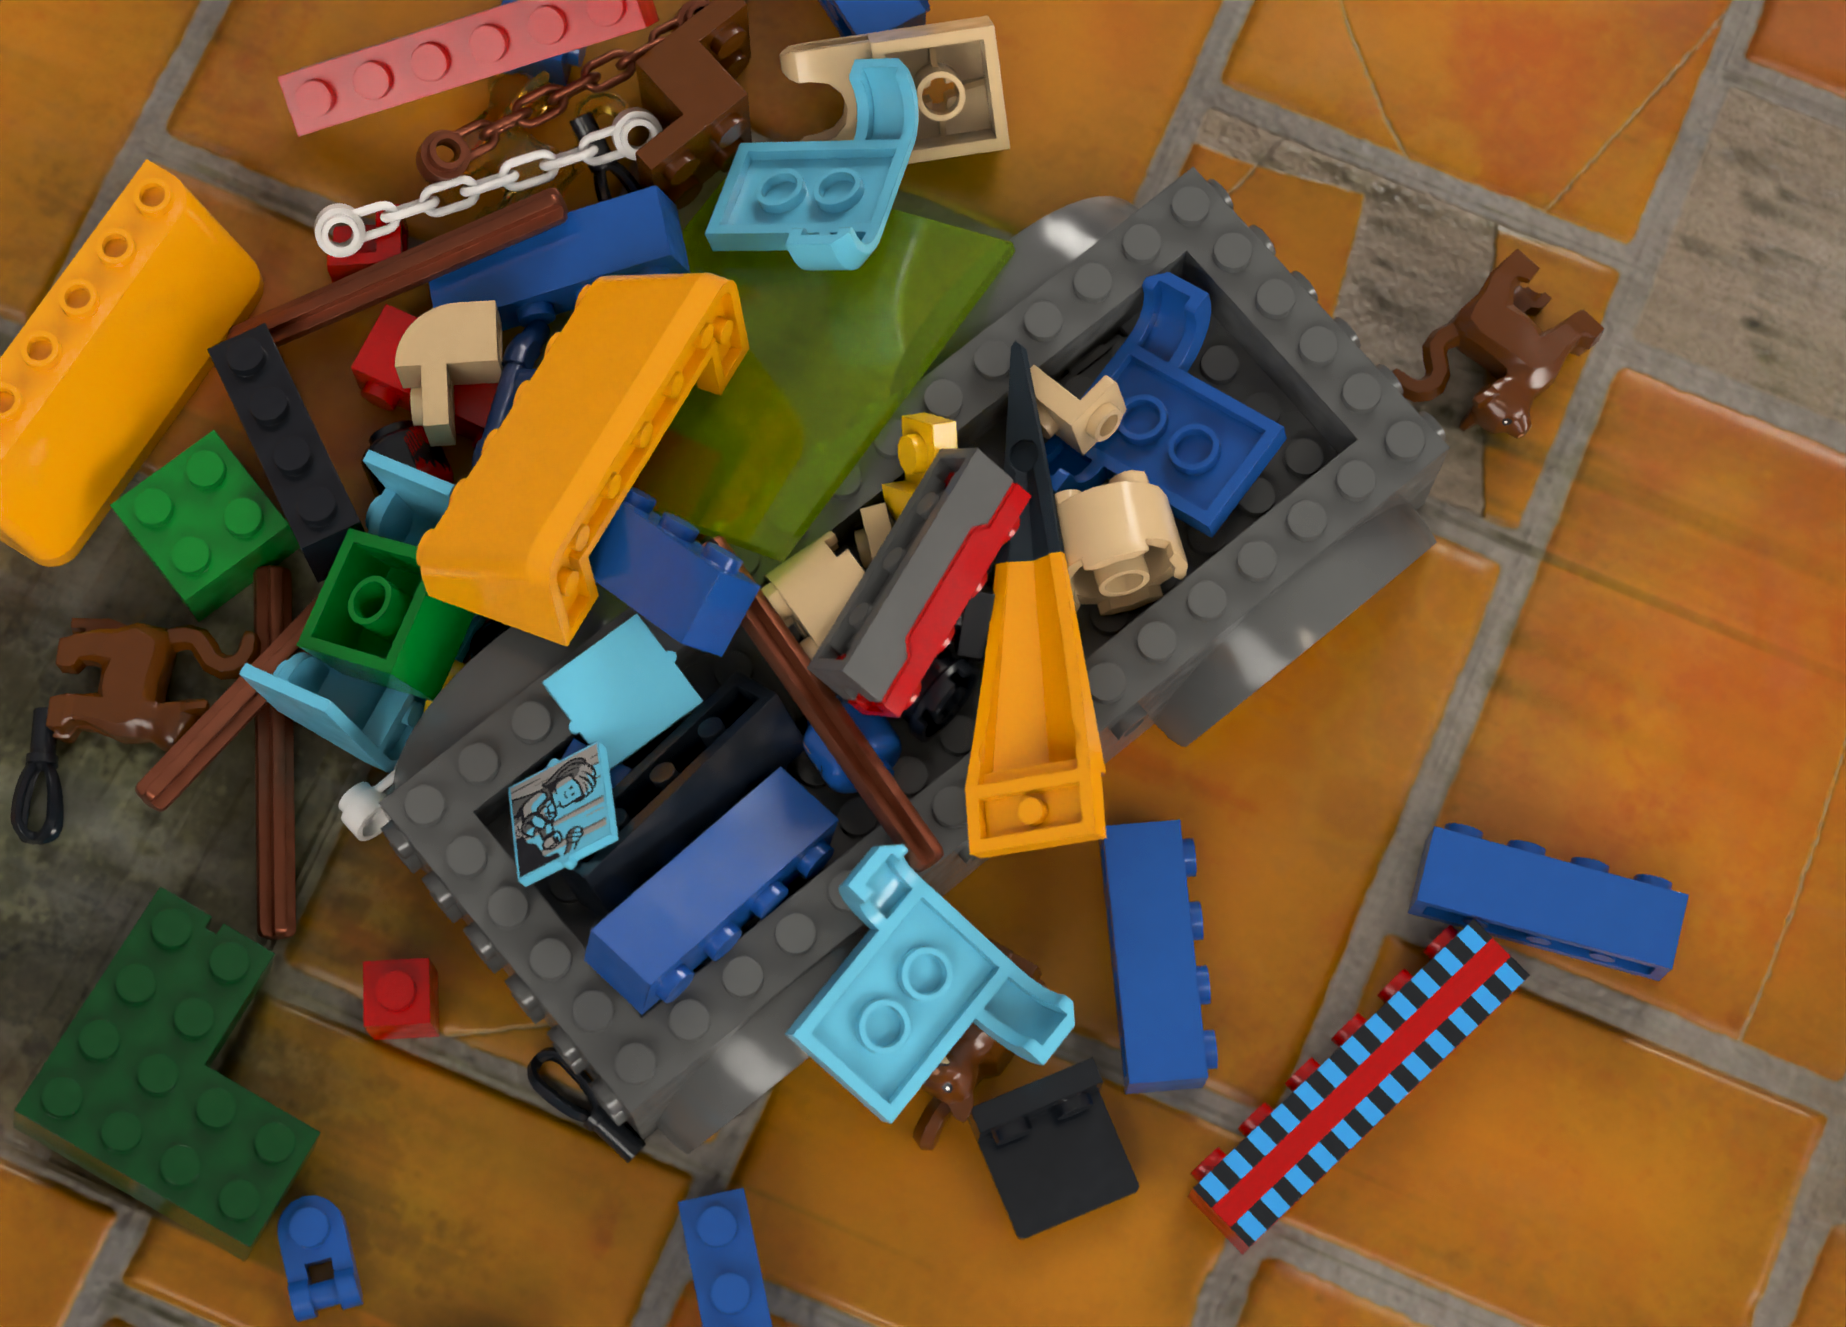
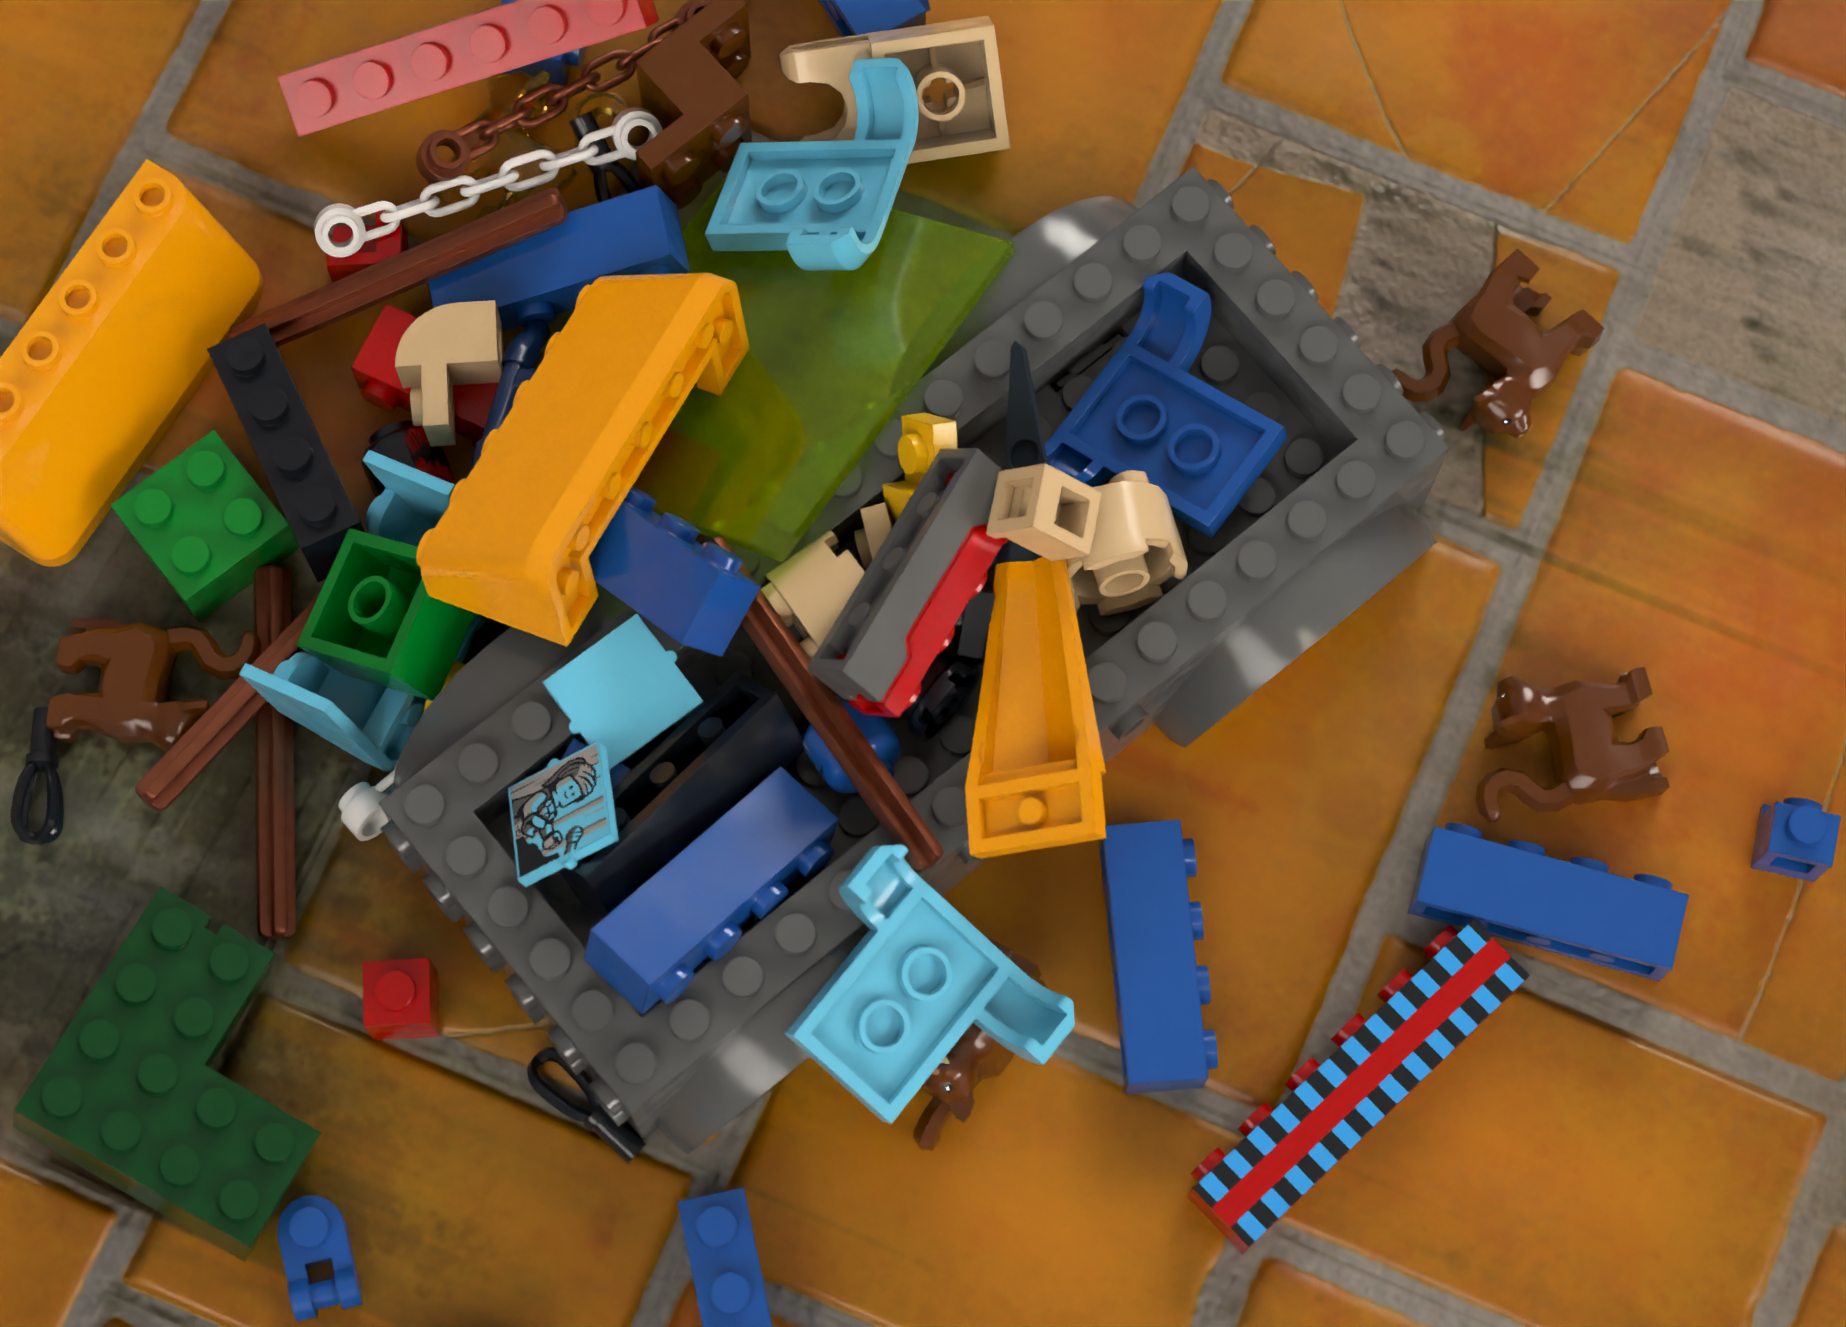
(1044, 512): none -> tan brick
(1053, 1150): black bracket -> none
(1075, 420): tan bracket -> none
(1583, 744): none -> reddish brown animal
(1795, 839): none -> blue brick

